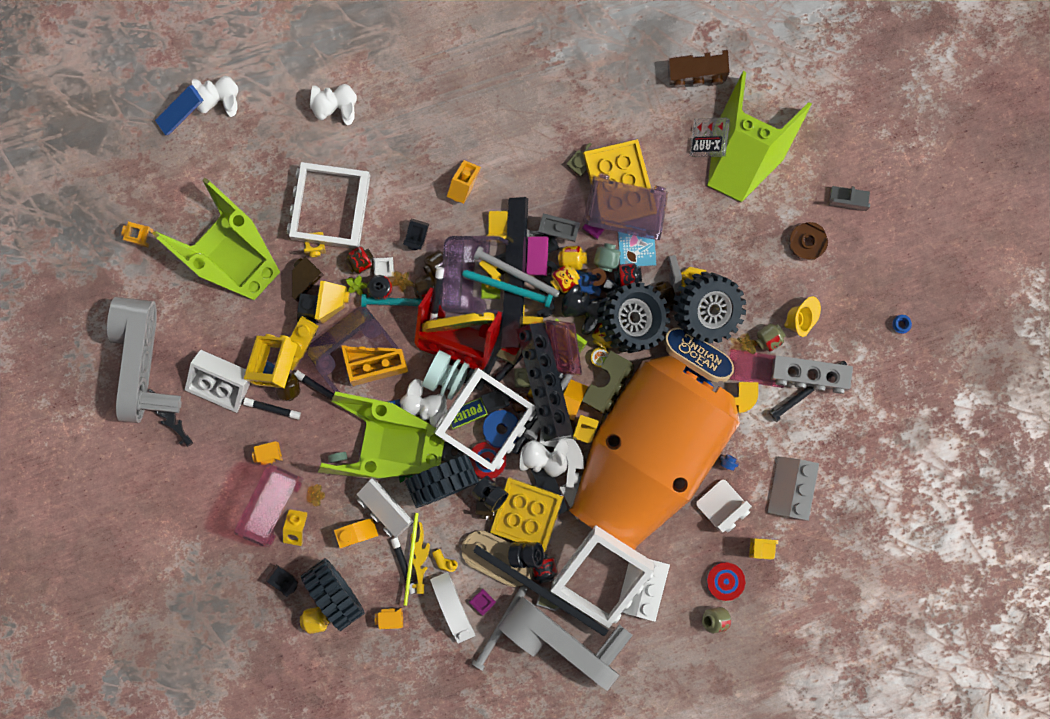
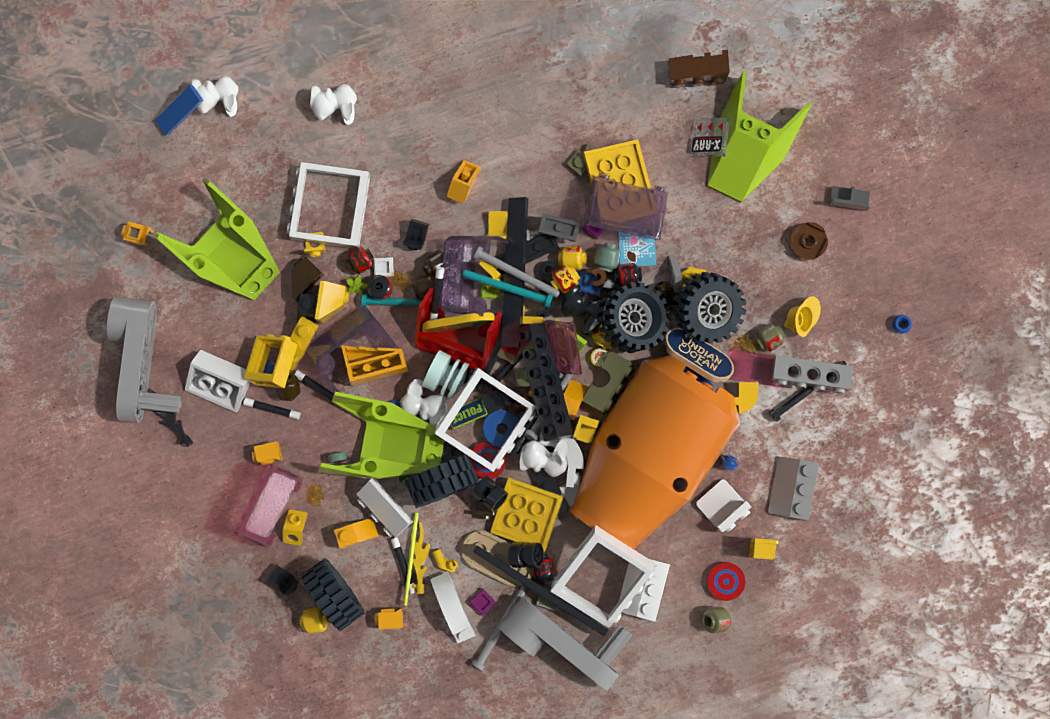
(537, 256): dark pink tile -> none

